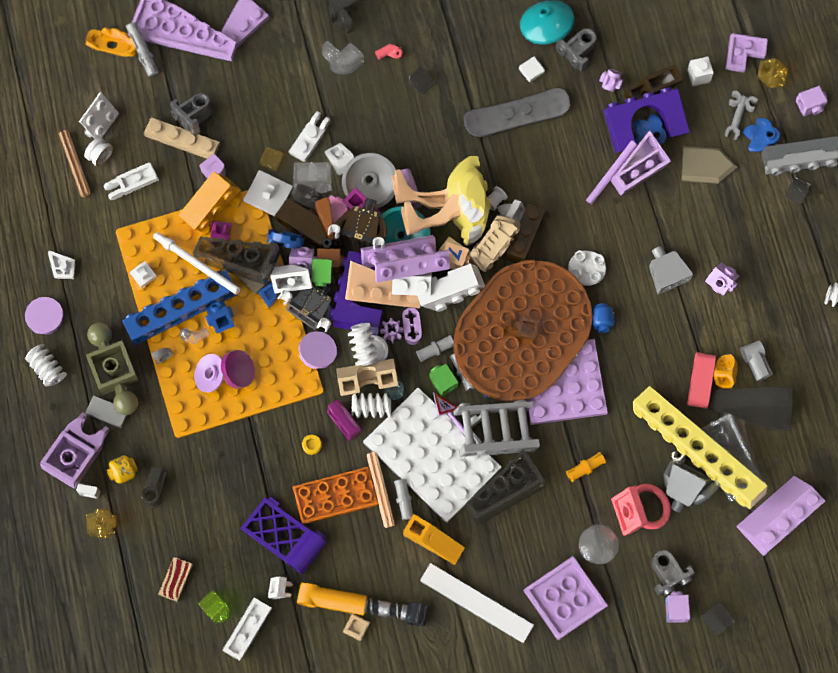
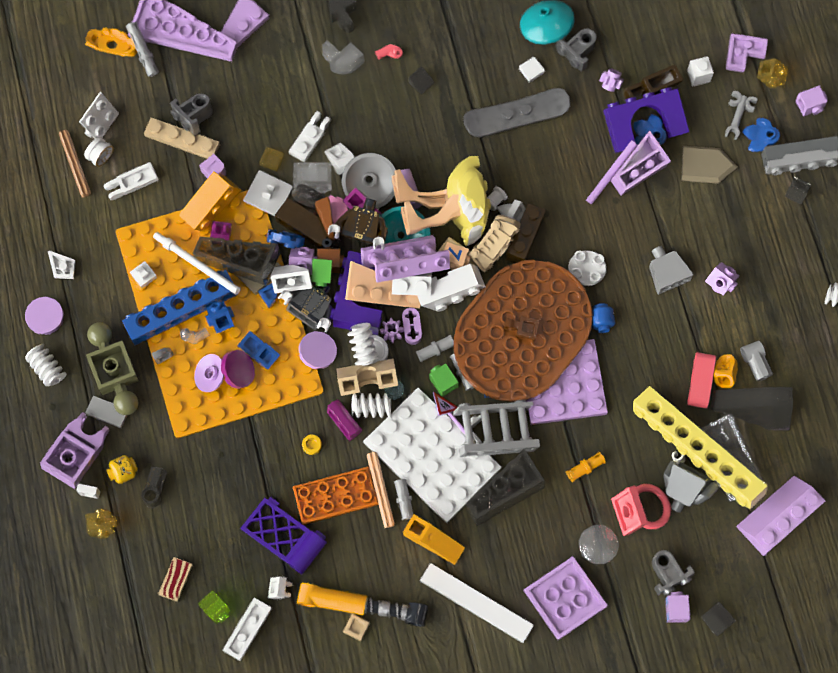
(258, 350): none -> blue slope

